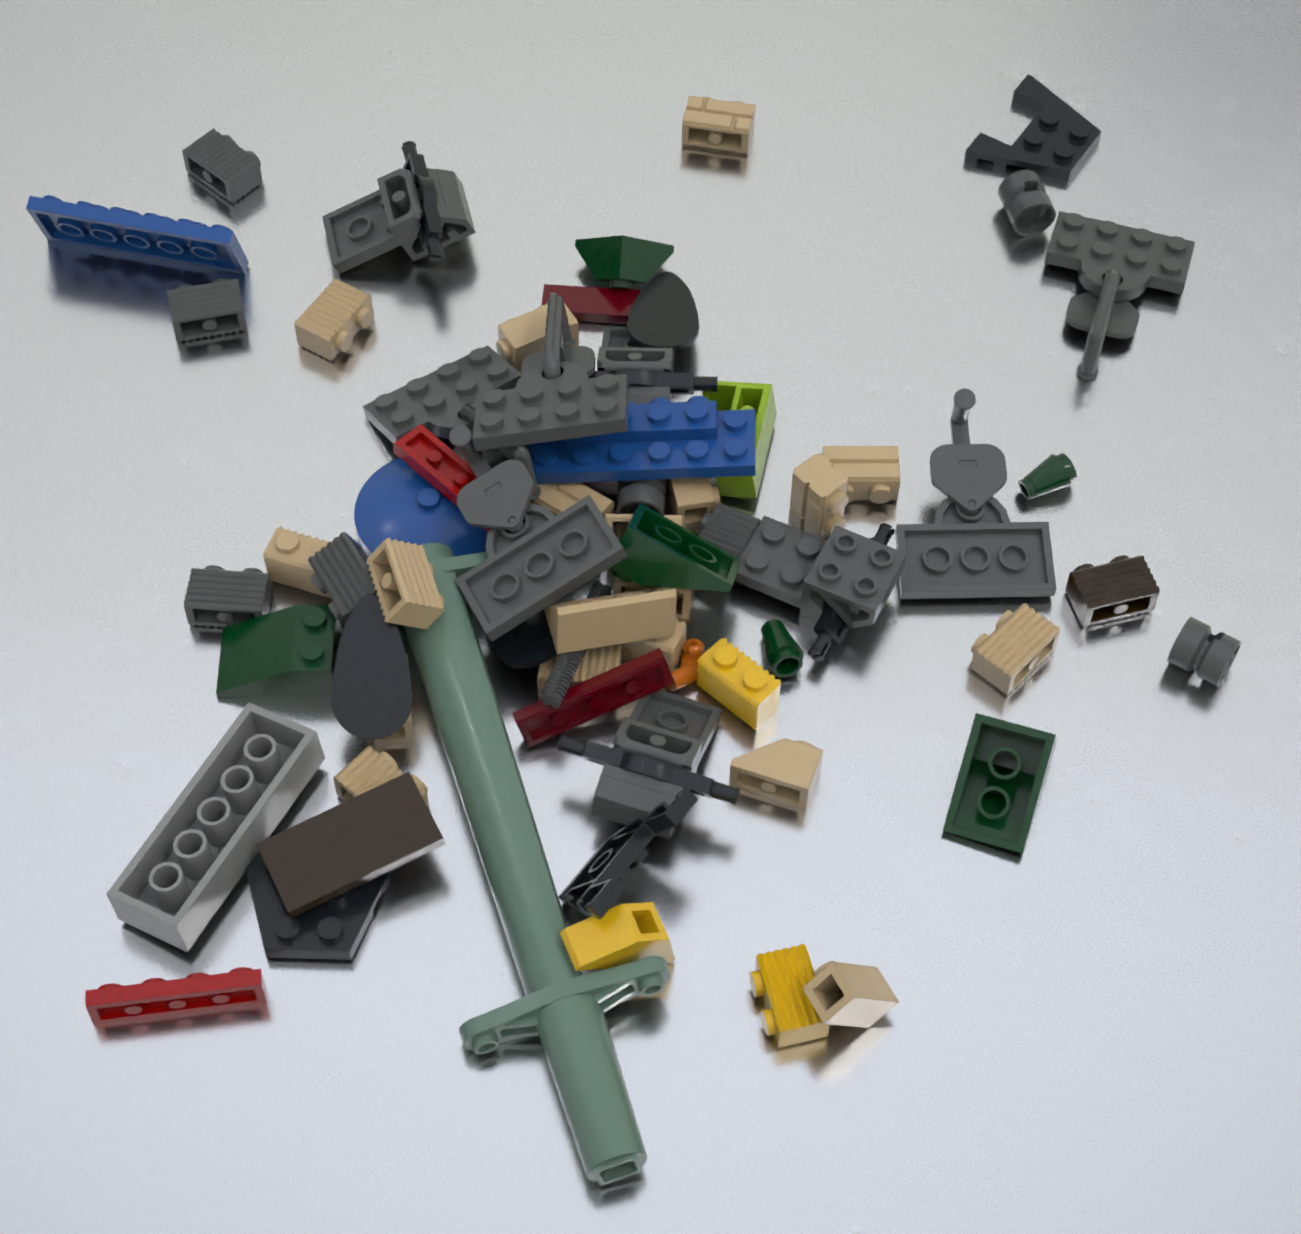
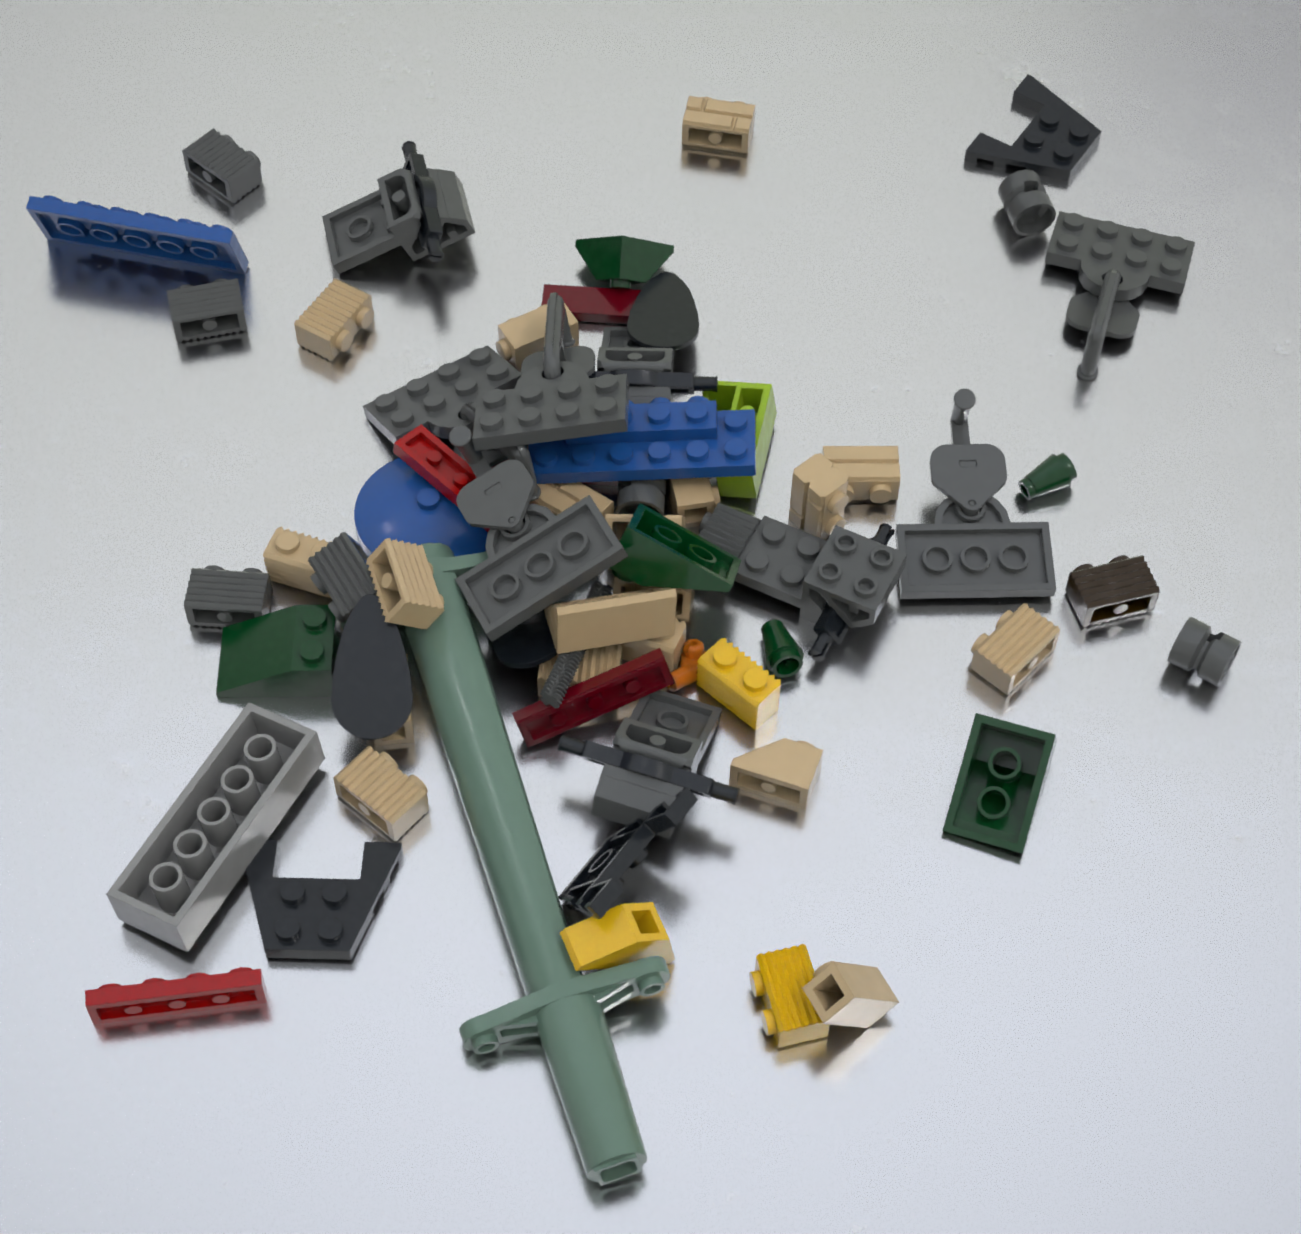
(350, 844): dark brown tile -> none

